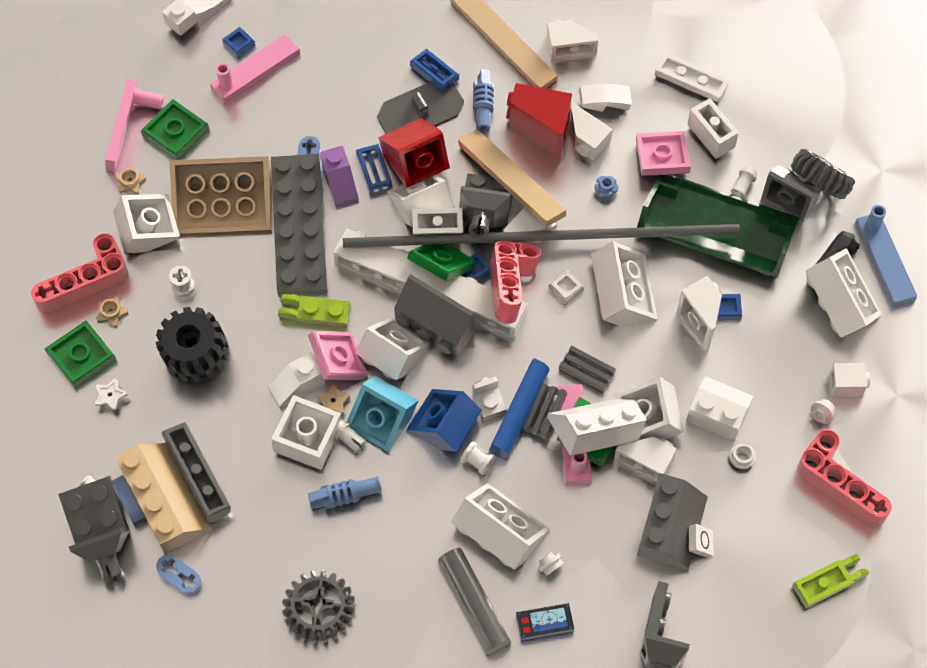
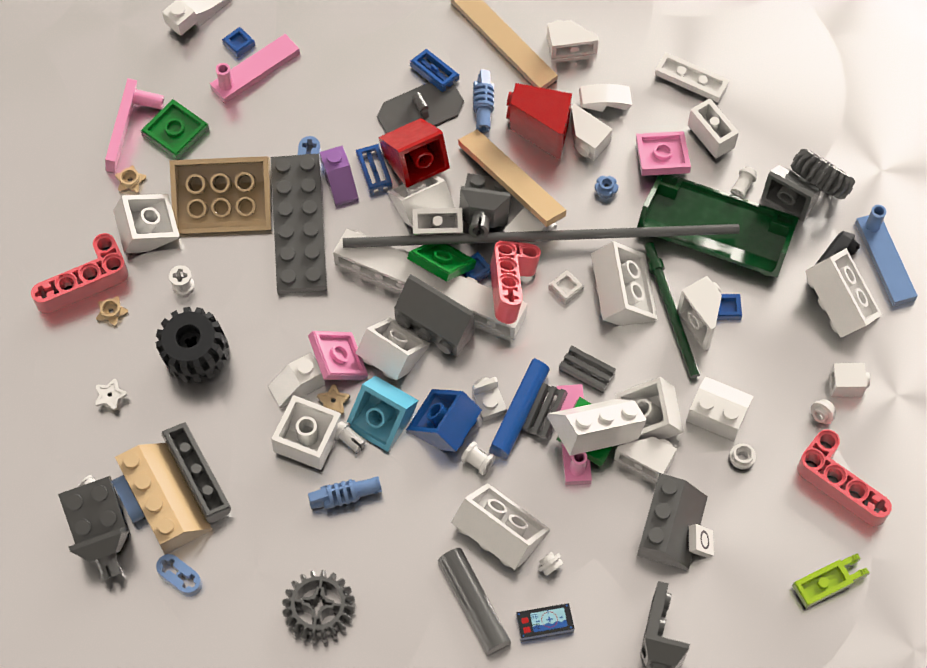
(80, 353): green tile -> none
(315, 310): lime hinge -> none
(657, 268): none -> dark green bar

